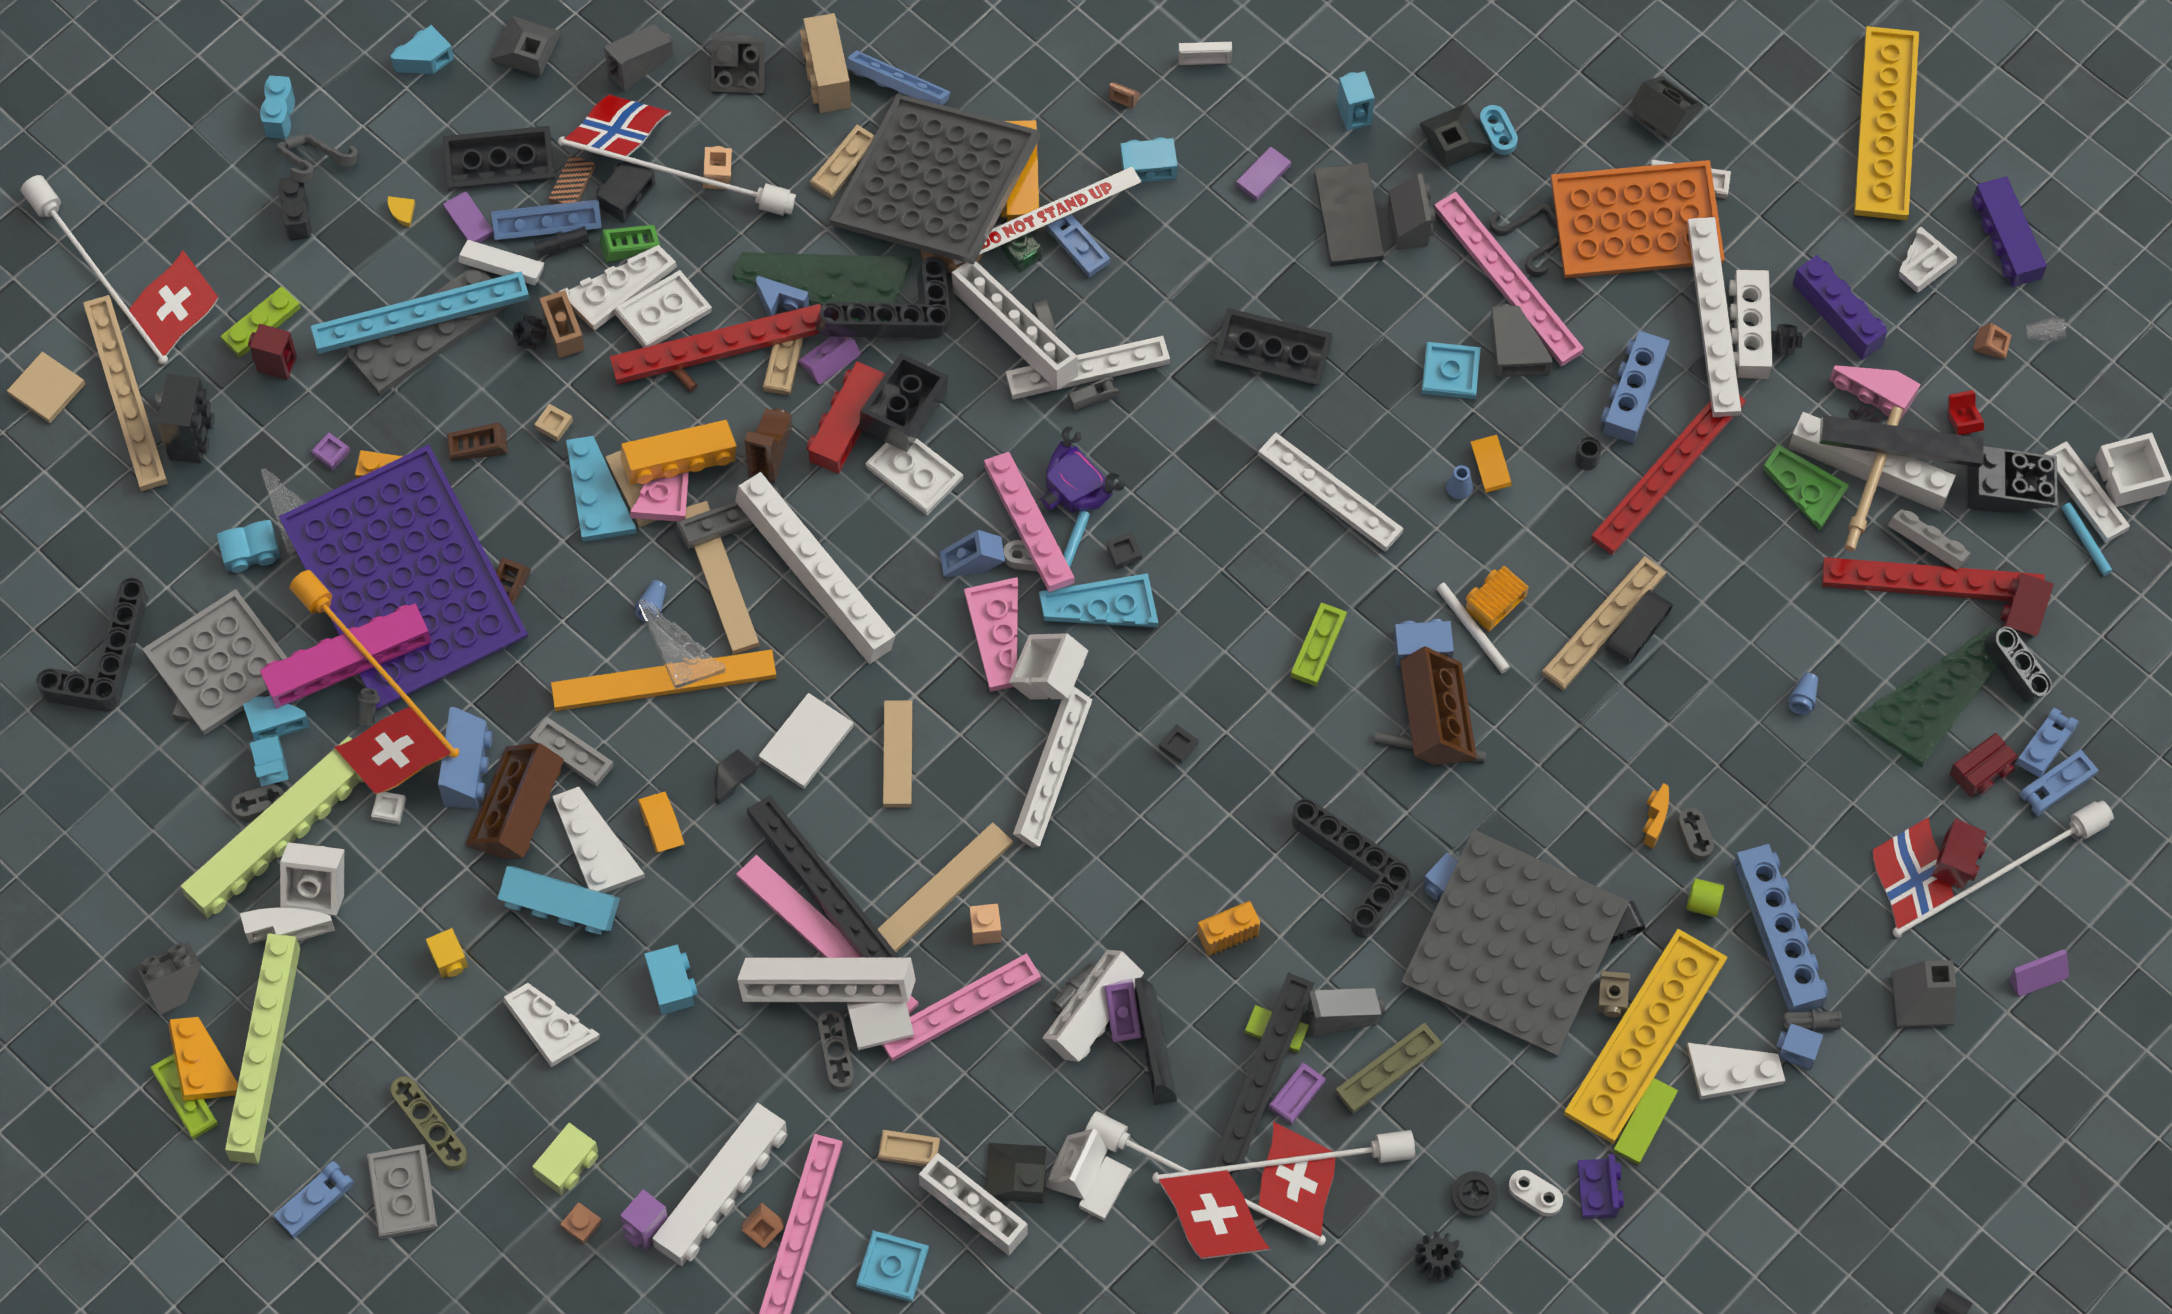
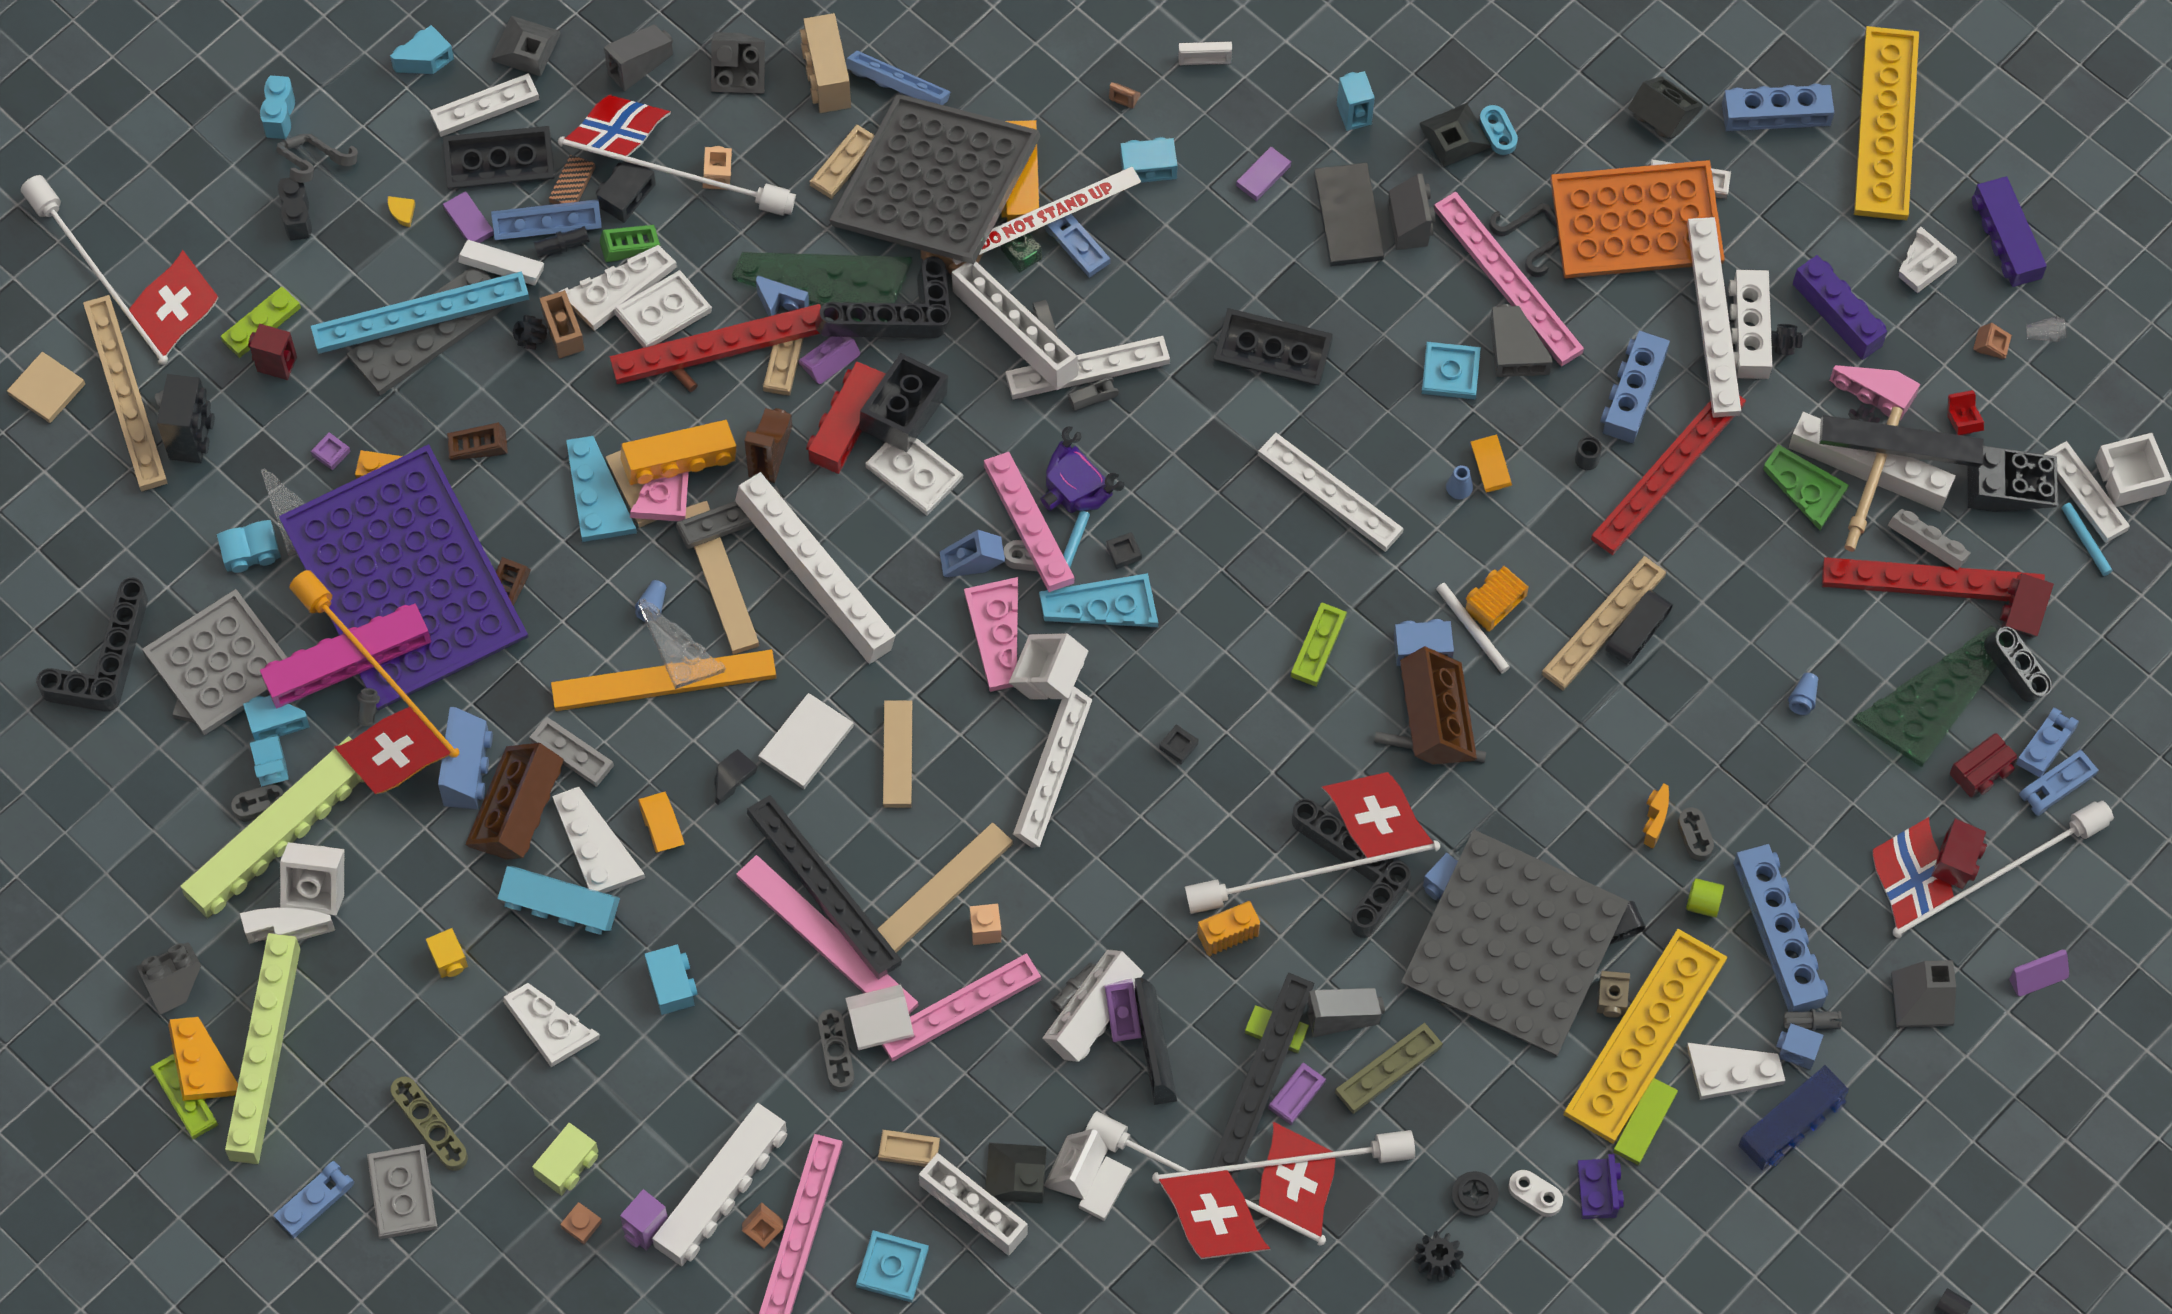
(388, 807): white tile -> none
(484, 105): none -> white plate
(553, 422): tan plate -> none
(826, 980): white brick -> none
(1376, 820): none -> flag
(1767, 116): none -> medium blue brick
(1794, 1117): none -> clear blue brick

